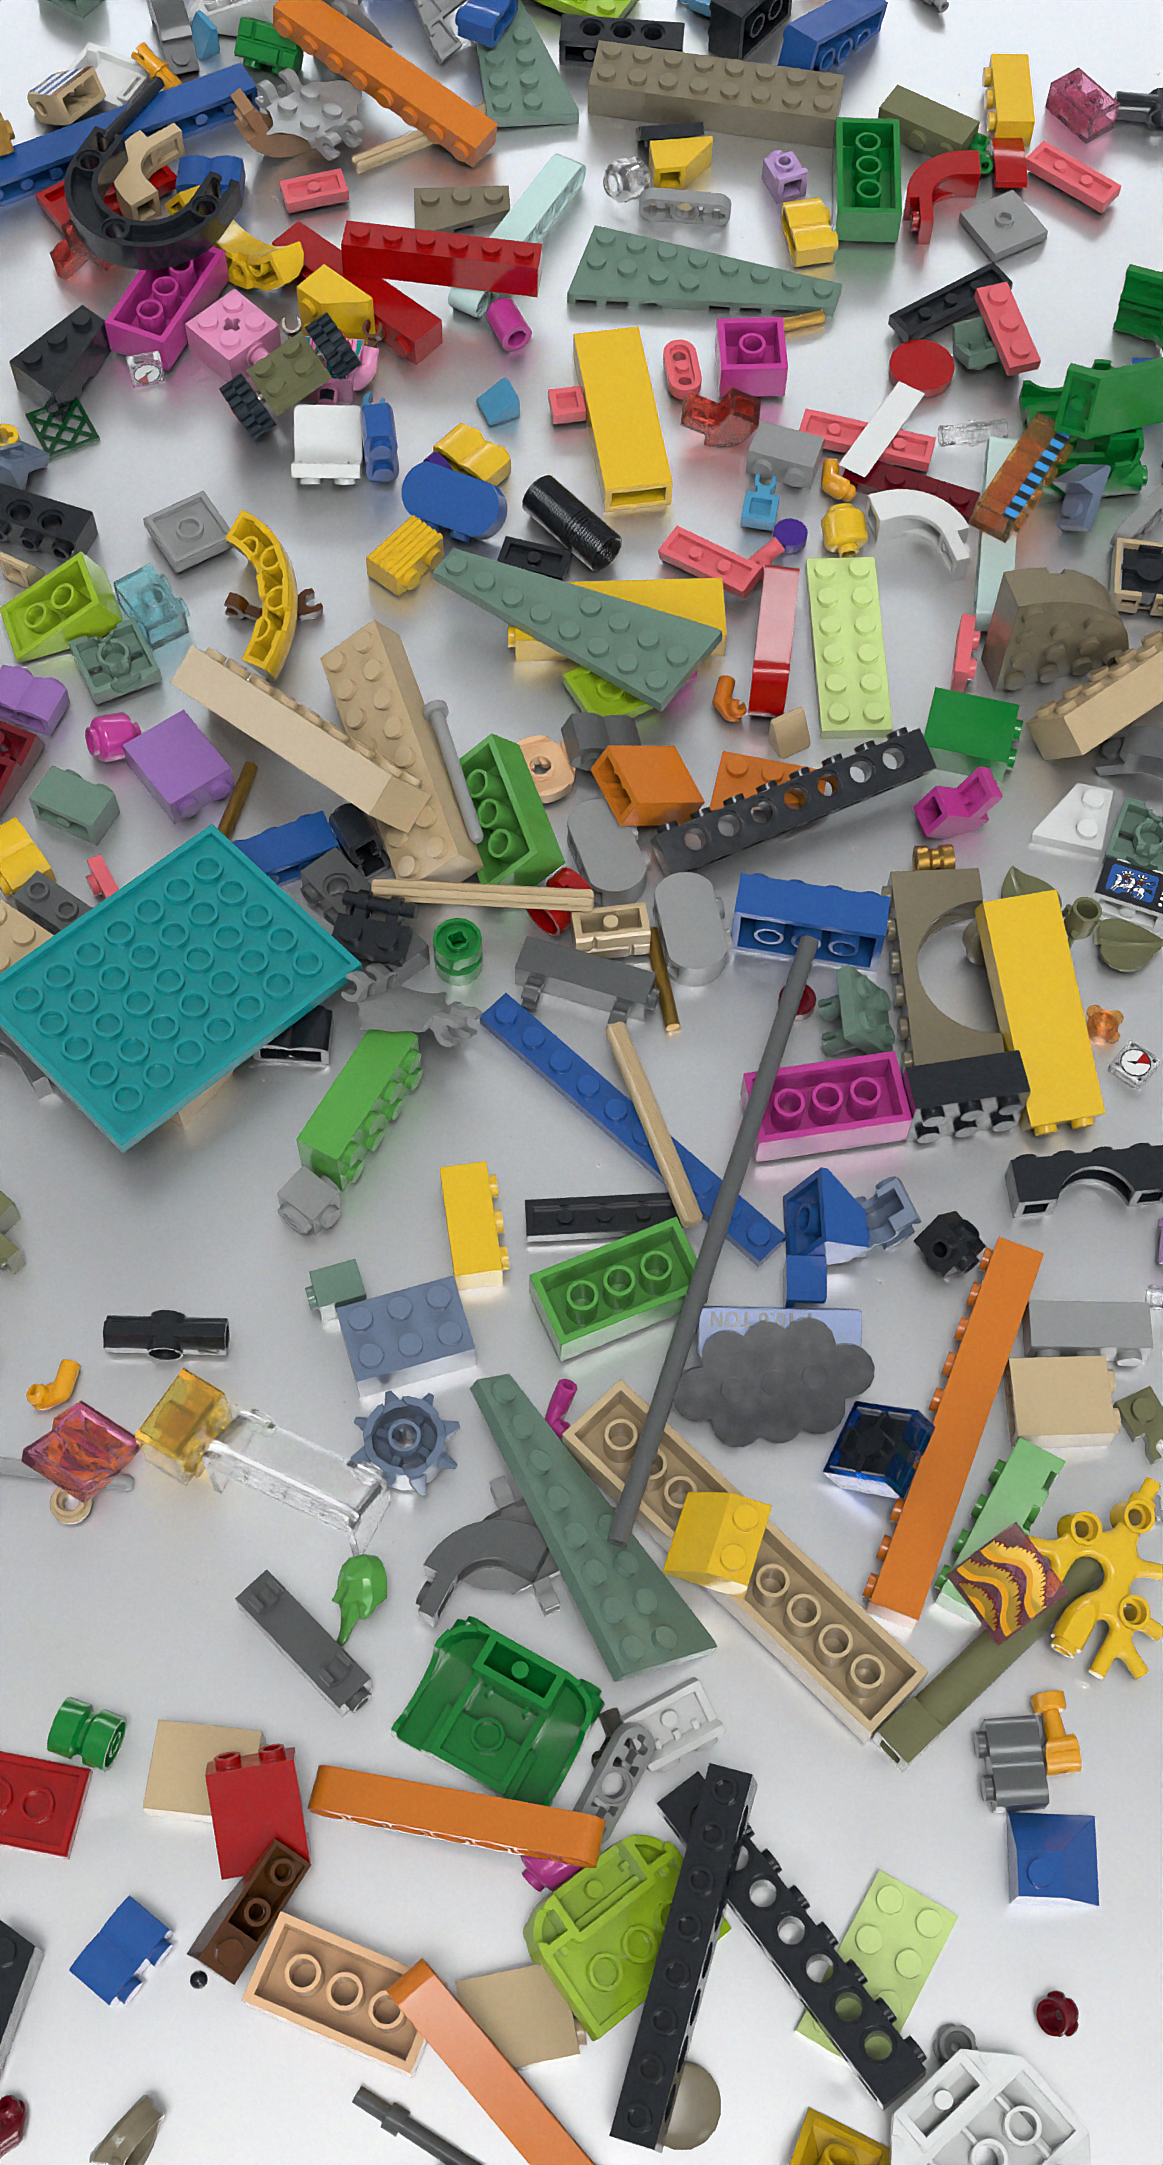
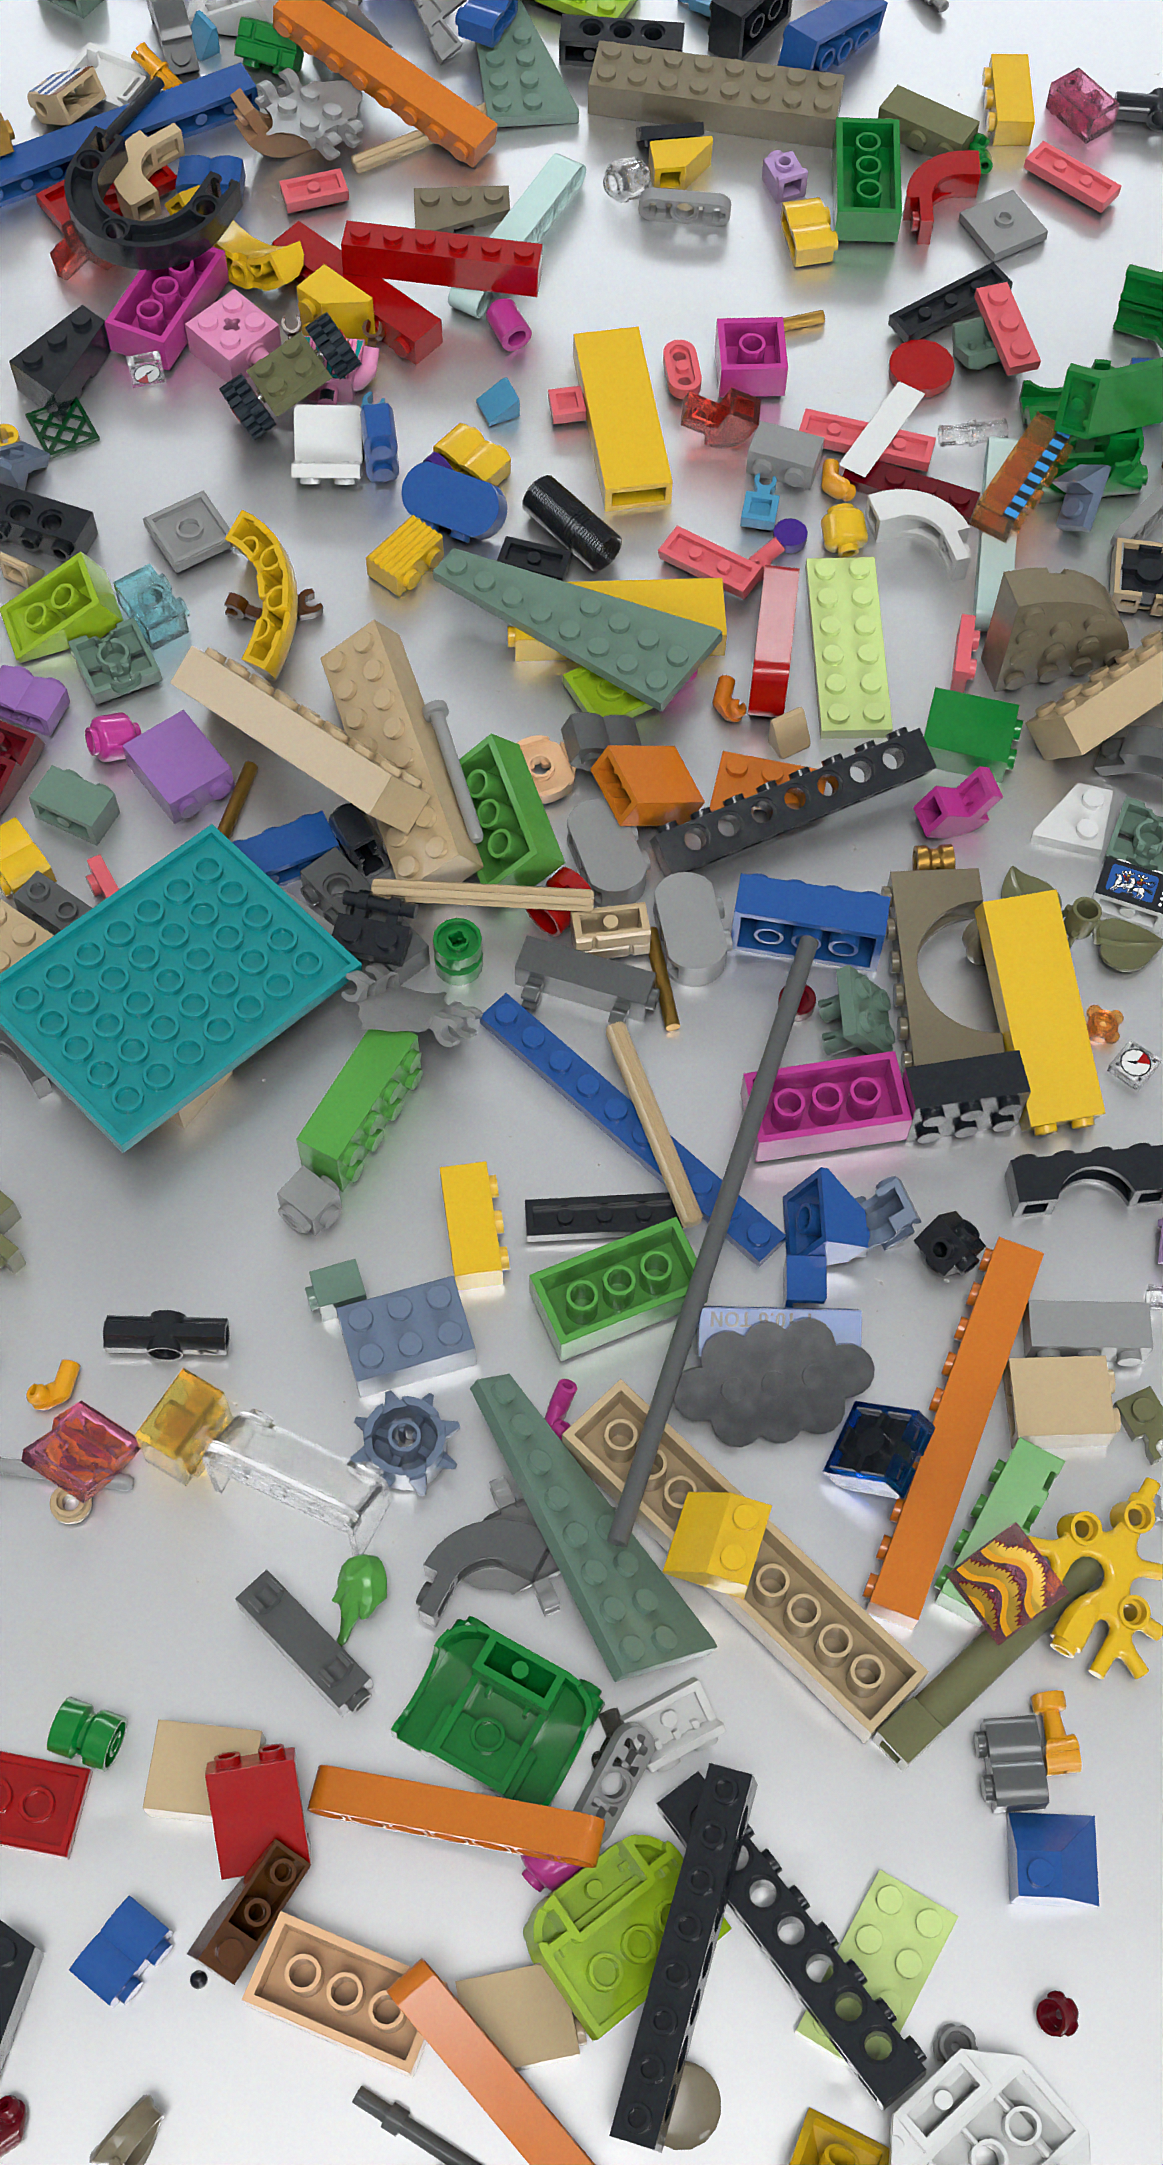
(304, 1041): black brick -> none
(674, 276): sand green wing -> none
(1009, 162): red slope -> none

